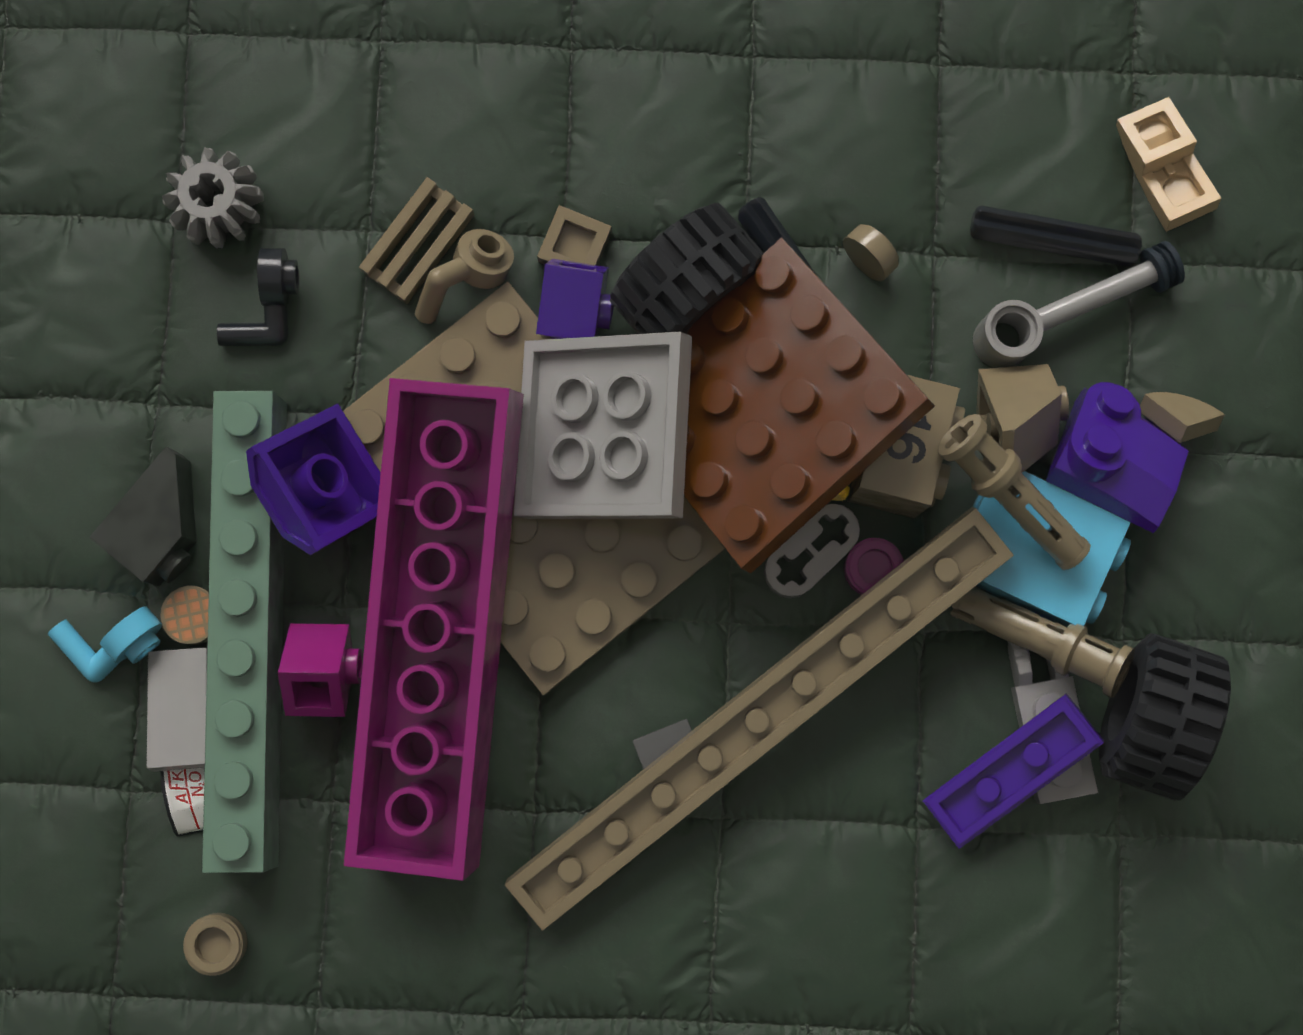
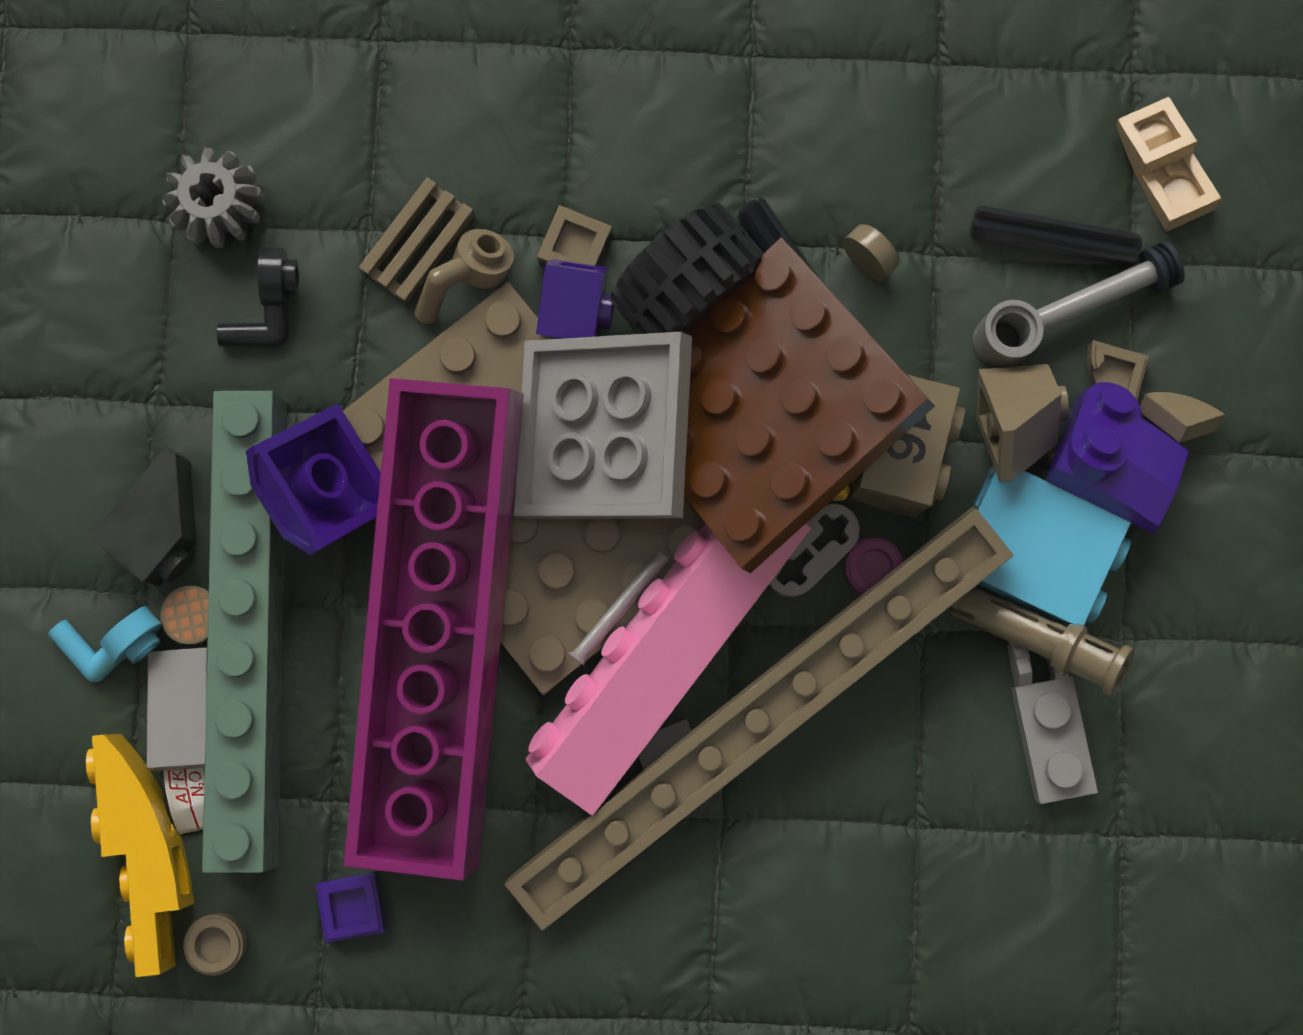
(135, 823): none -> yellow slope
(318, 670): magenta brick -> none
(351, 907): none -> dark purple tile
(619, 607): none -> light grey piece
(649, 667): none -> bright pink brick
(1001, 477): dark tan pin -> none
(1013, 771): dark purple tile -> none
(1116, 366): none -> dark tan tile
(1166, 718): black tyre -> none

